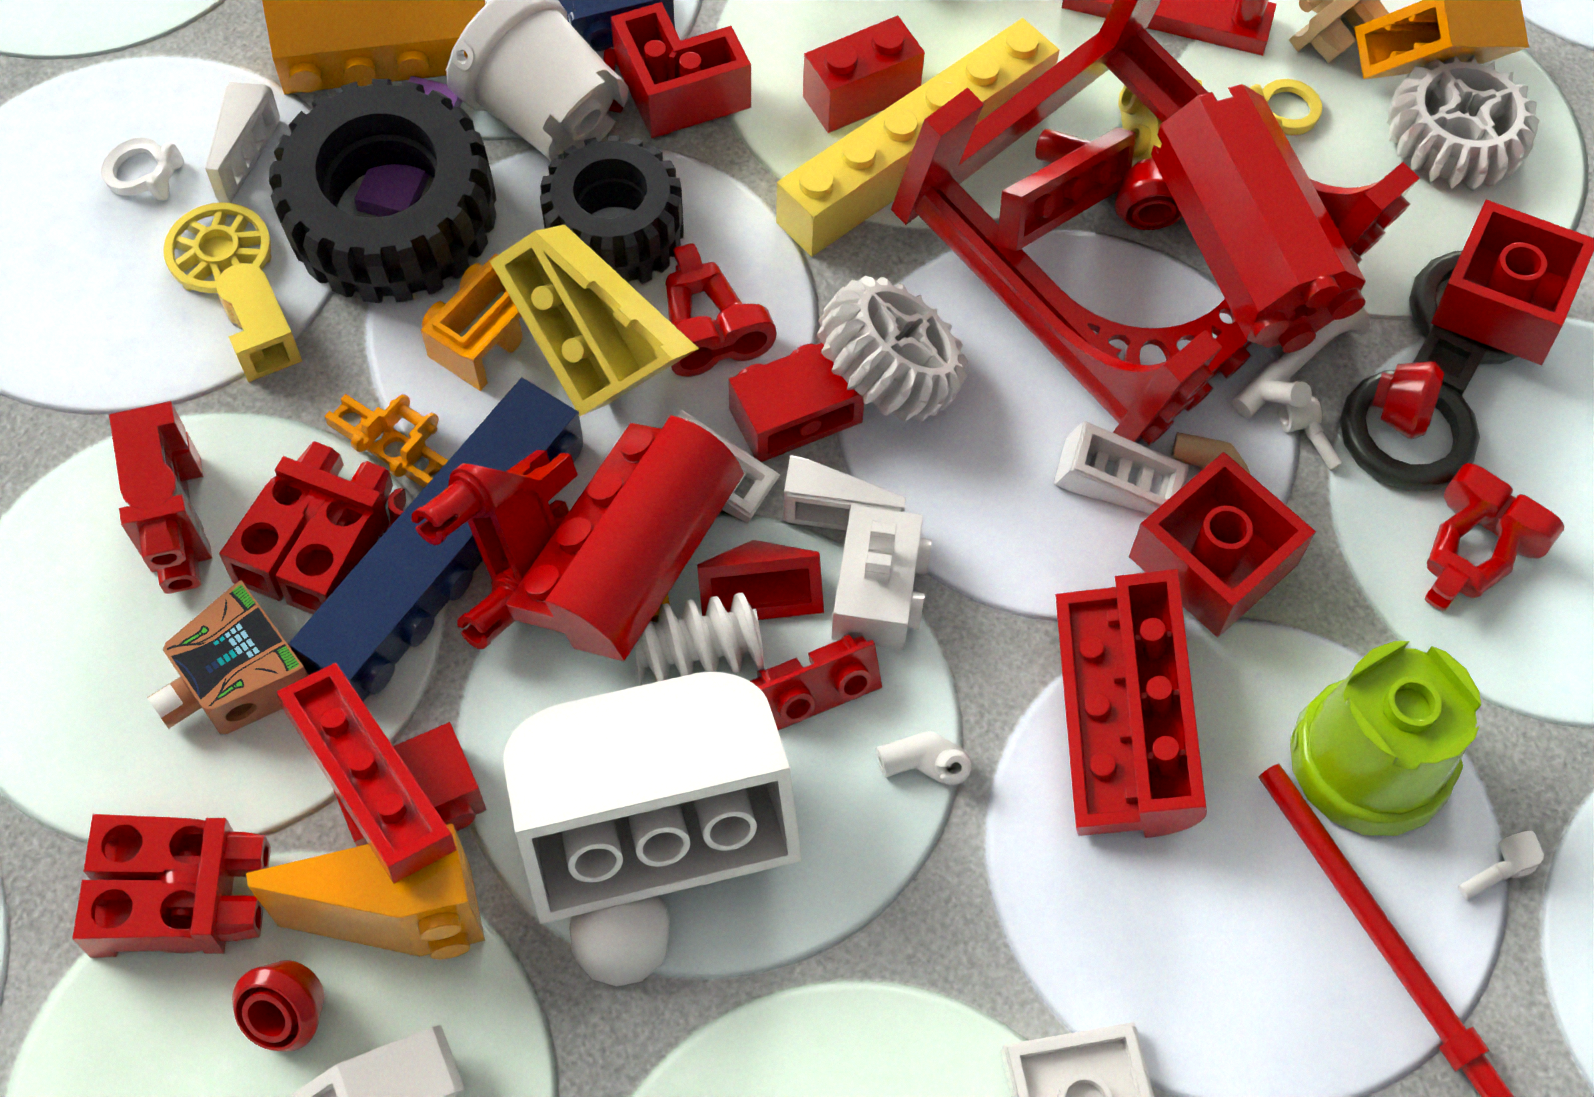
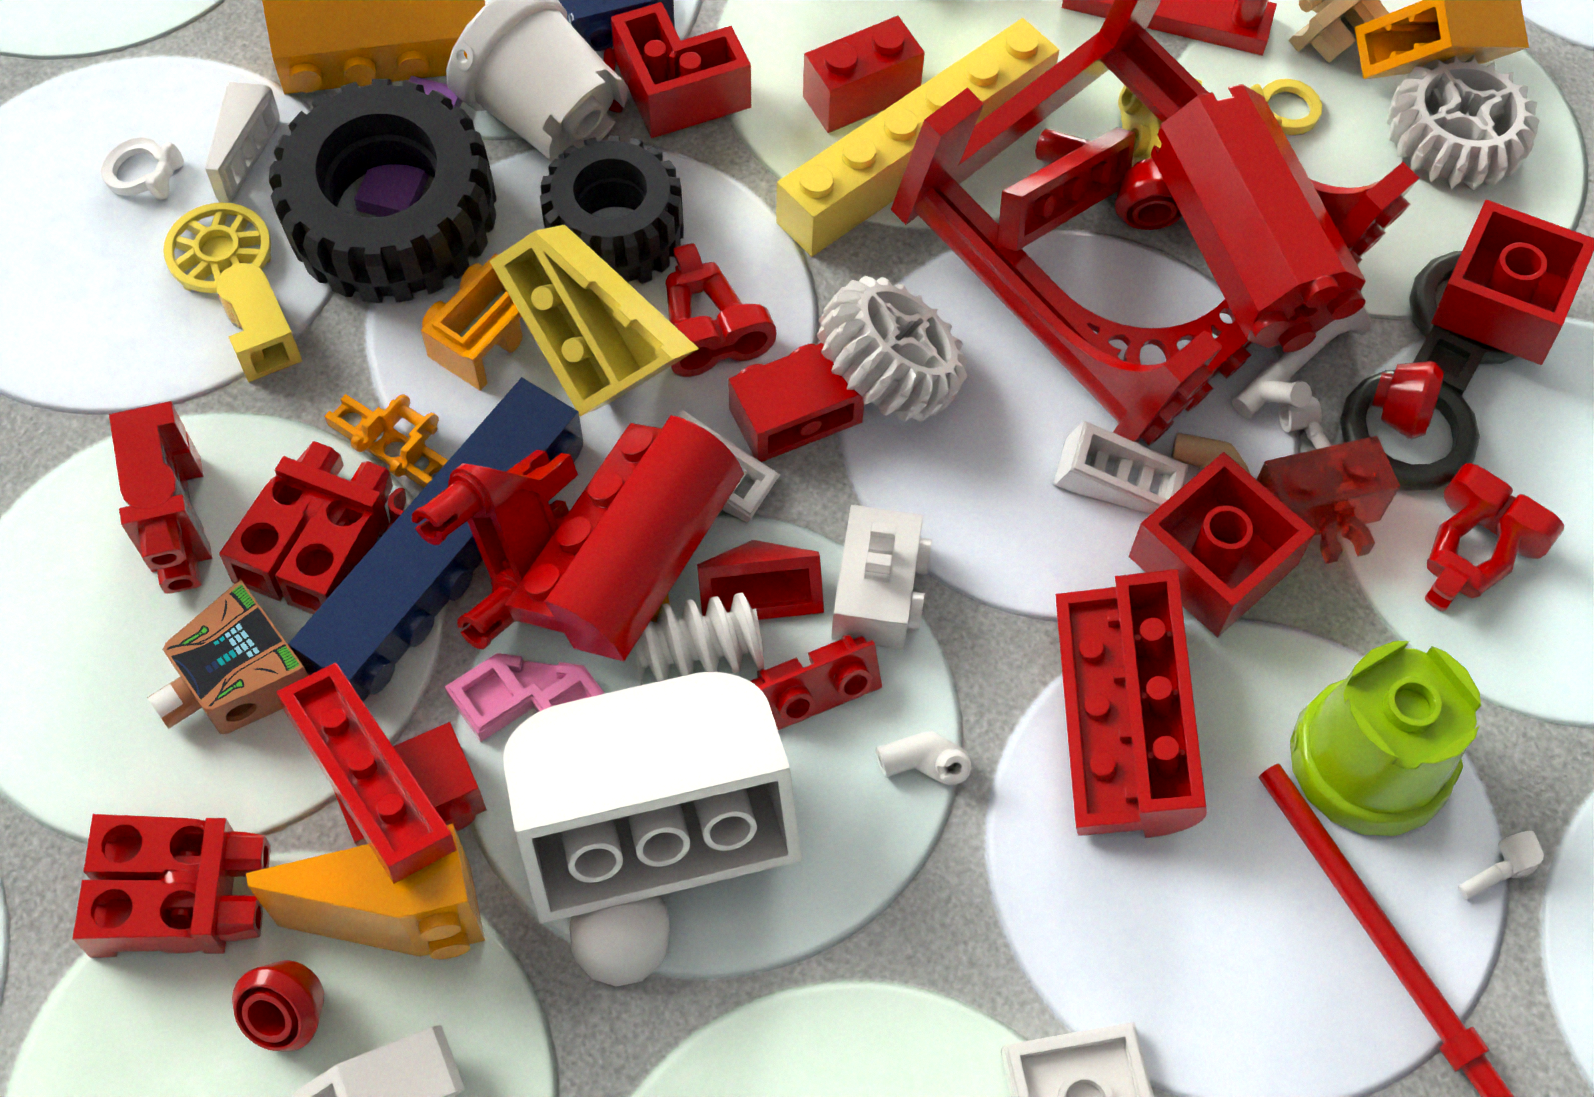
(510, 687): none -> bright pink tile
(824, 495): white slope -> none
(1335, 491): none -> clear red brick

